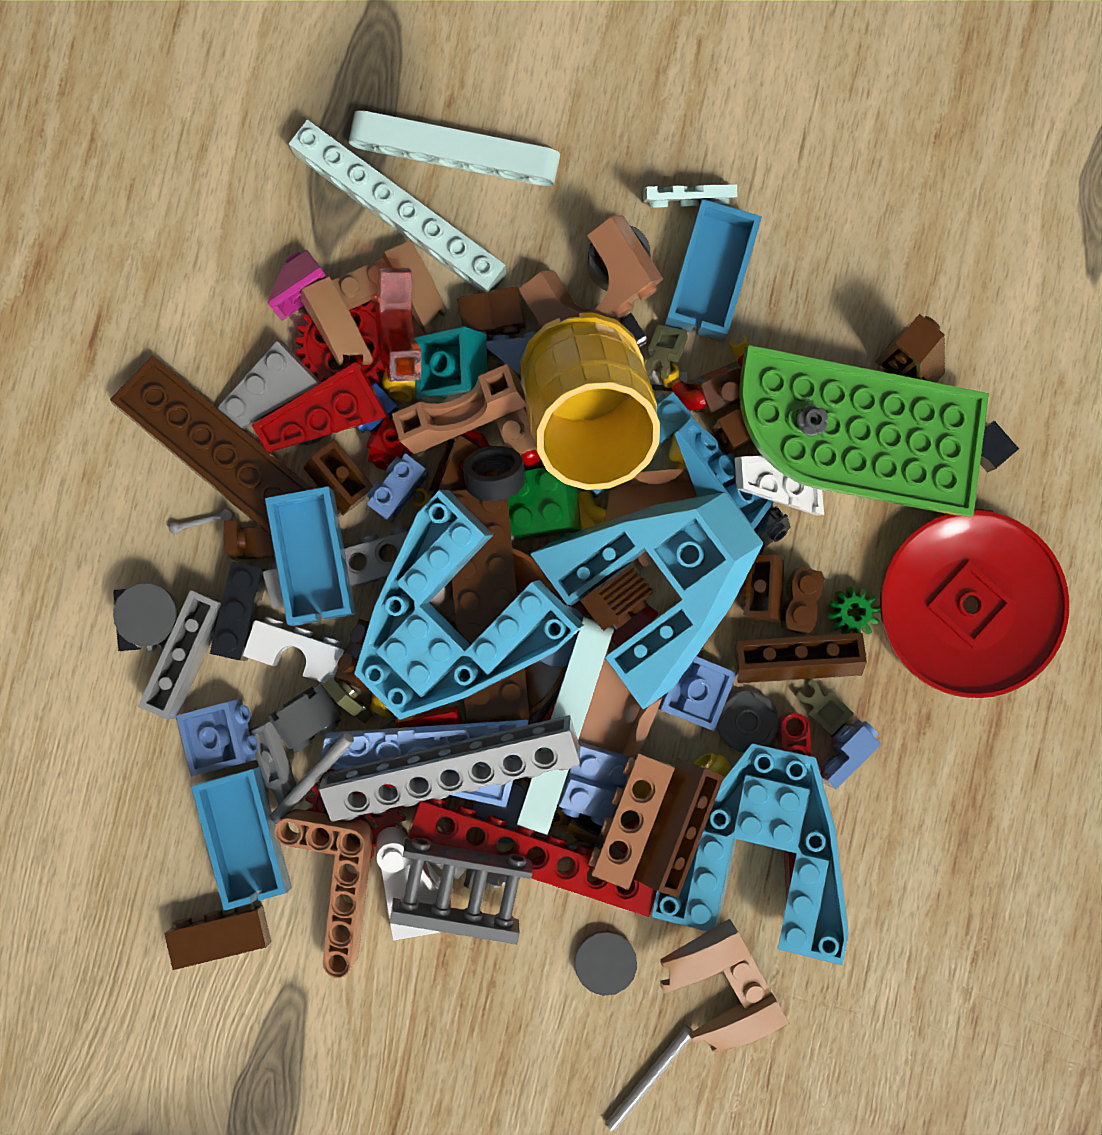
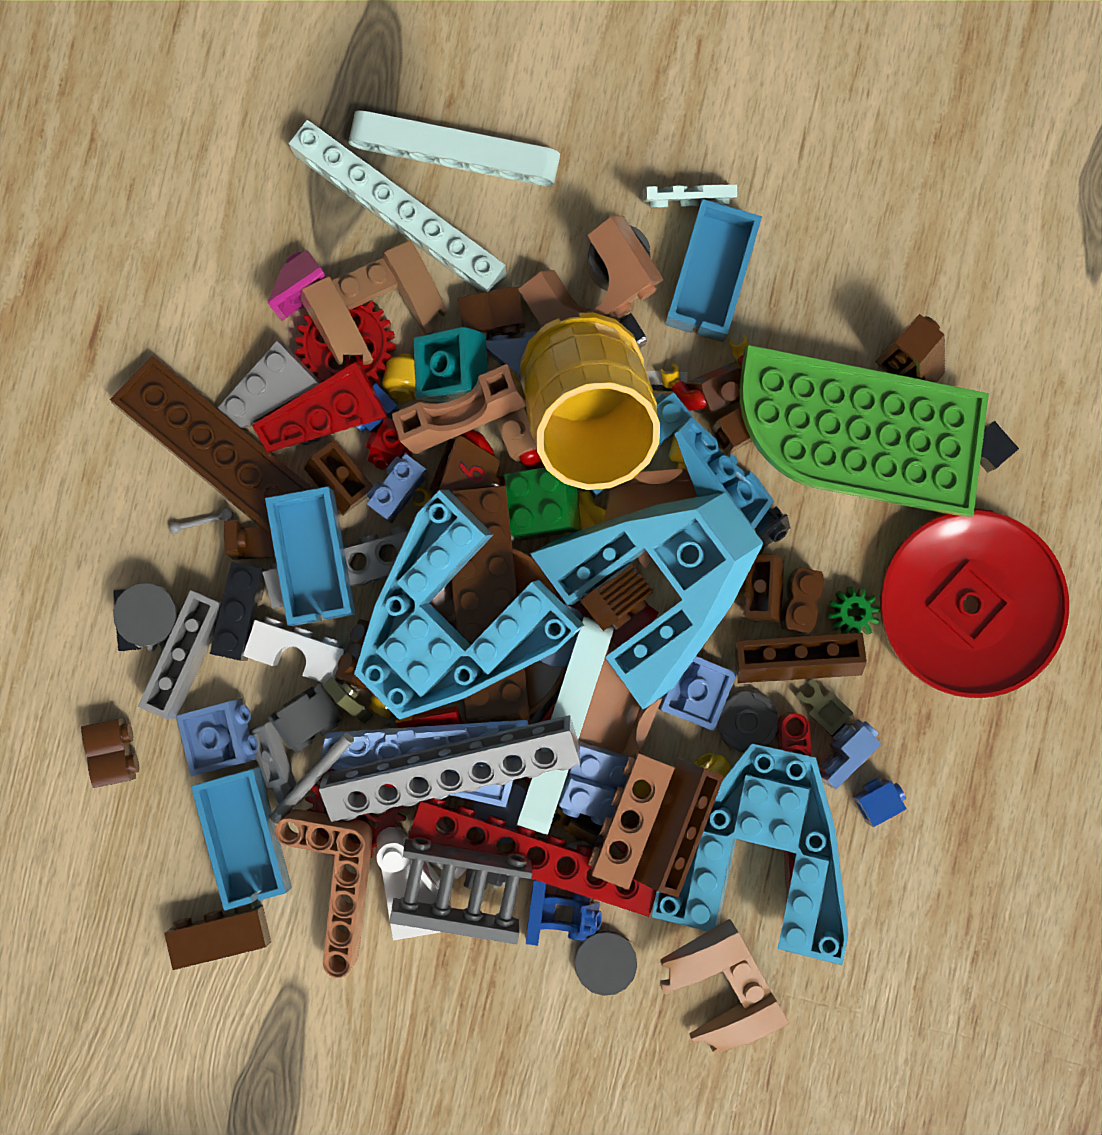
(109, 752): none -> reddish brown brick
(394, 325): clear red arch -> none
(494, 487): black tyre -> none
(585, 919): none -> blue tile
(649, 1079): light grey bar -> none
(664, 347): olive plate -> none
(761, 479): white wing -> none
(805, 424): dark grey plate -> none
(880, 801): none -> blue brick

